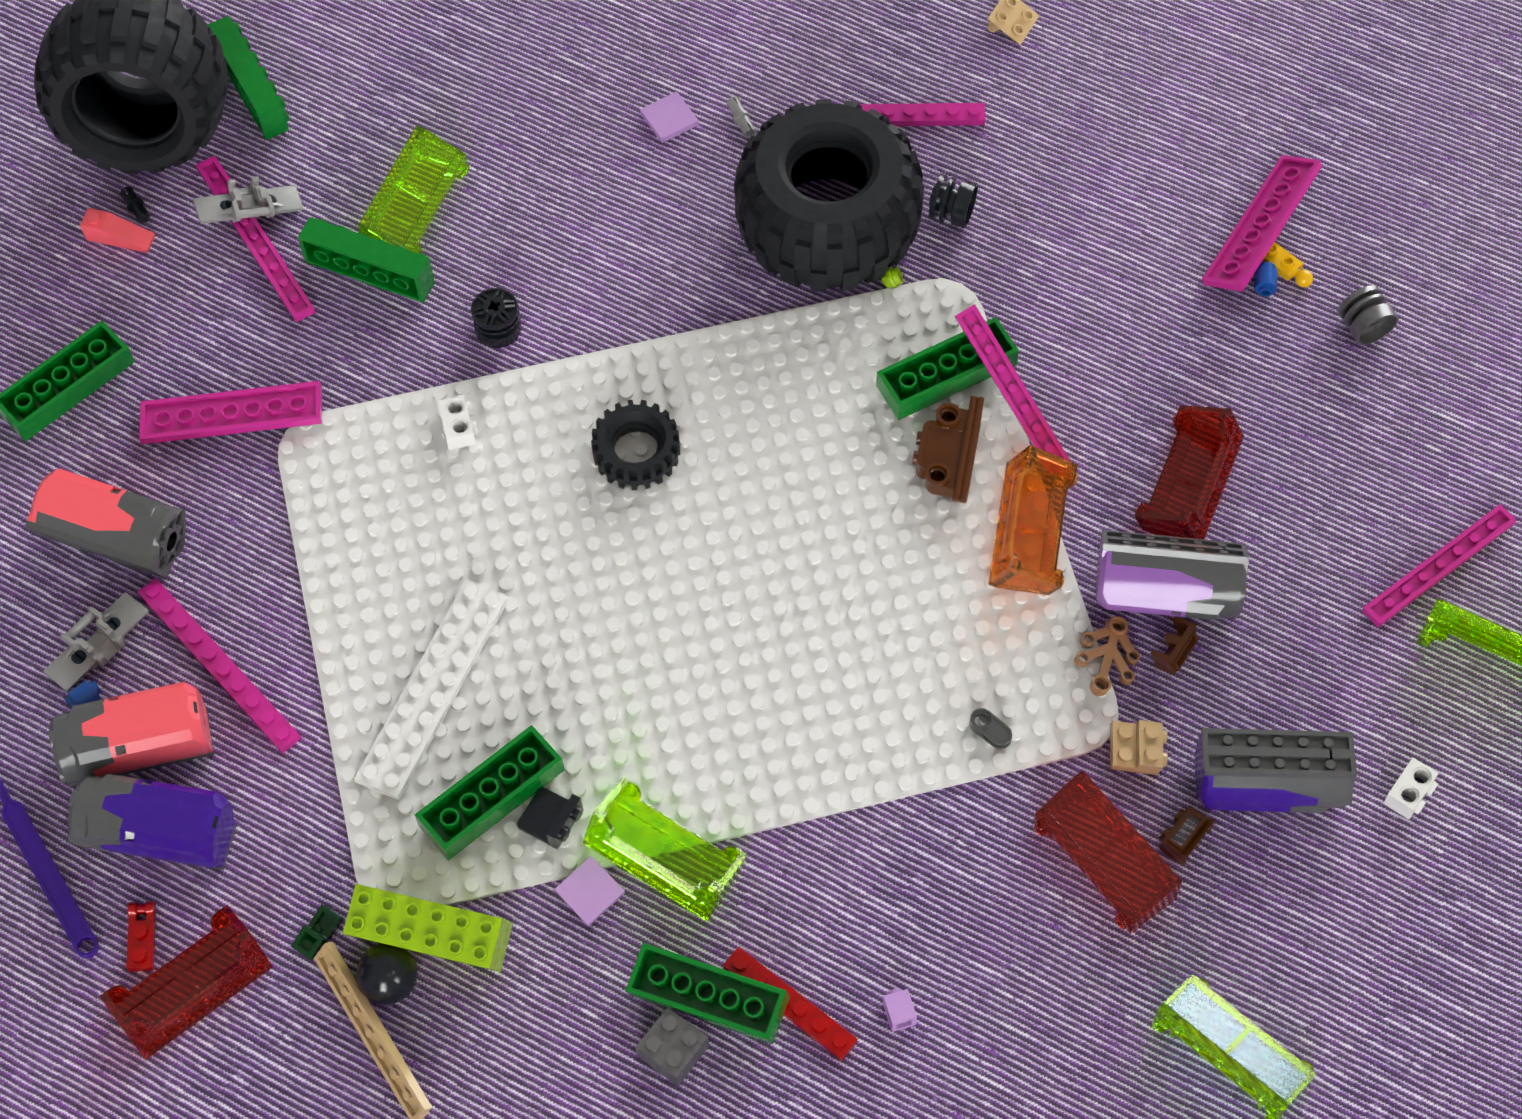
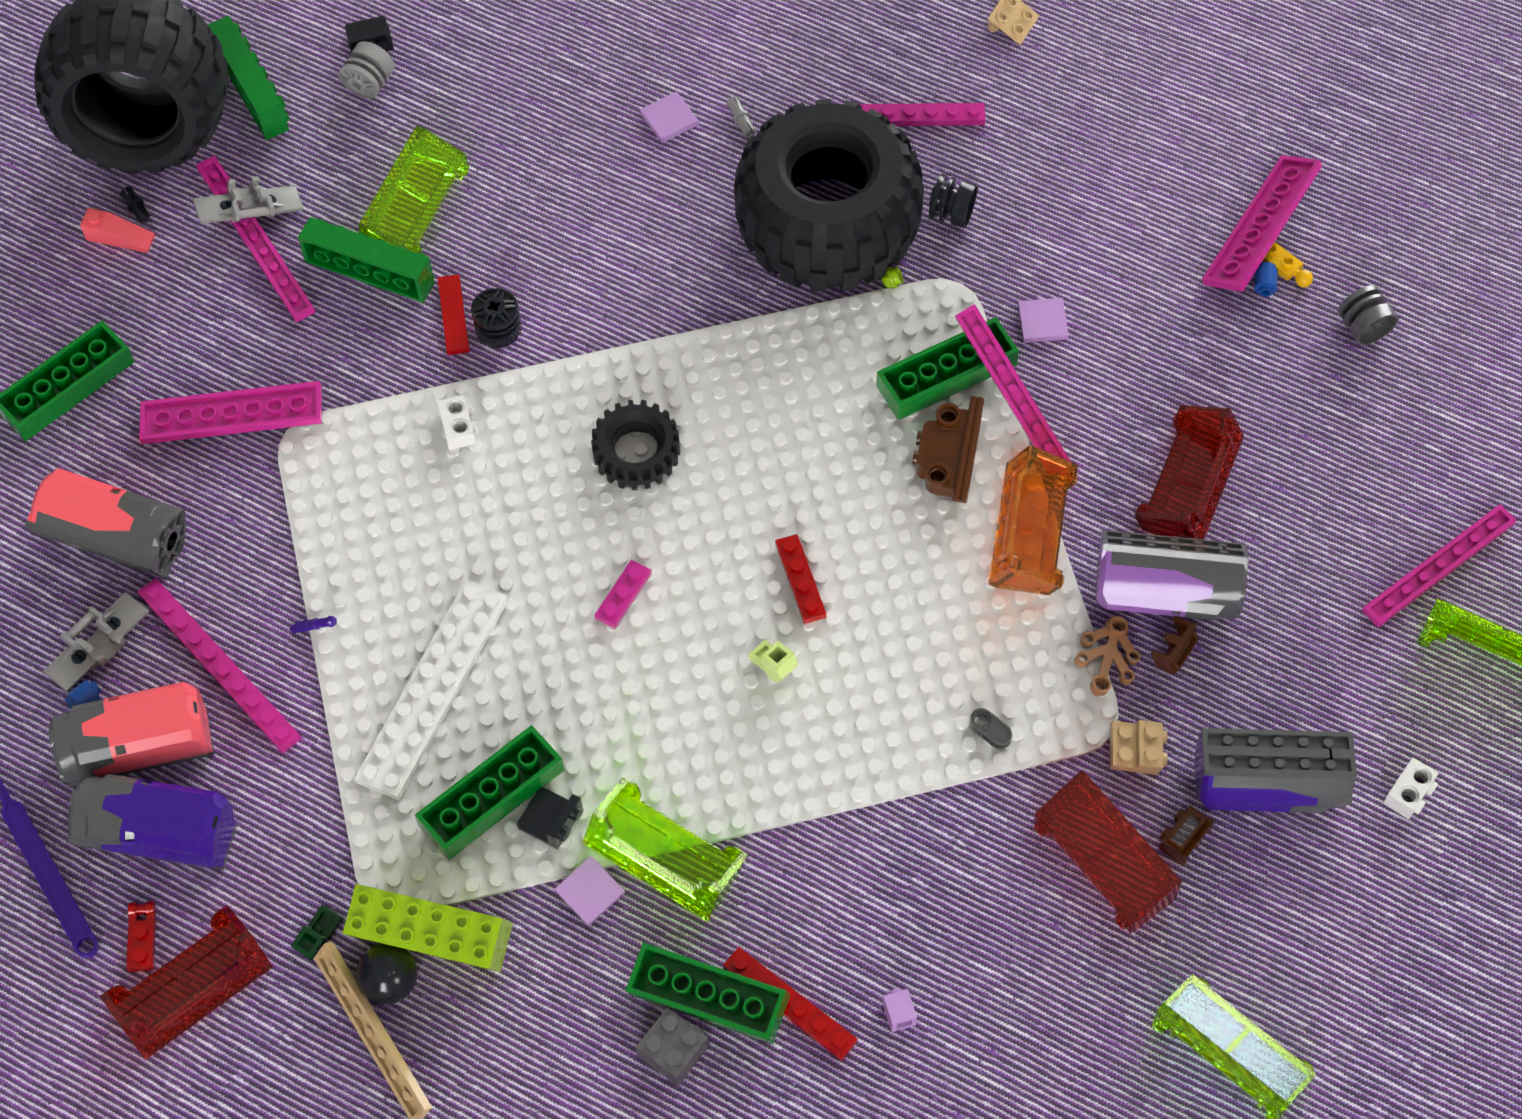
(312, 624): none -> dark purple piece
(366, 70): none -> light grey wheel
(370, 30): none -> black bracket
(453, 314): none -> red tile
(623, 594): none -> dark pink plate
(774, 660): none -> yellowish green brick
(800, 579): none -> red plate
(1043, 320): none -> lavender tile

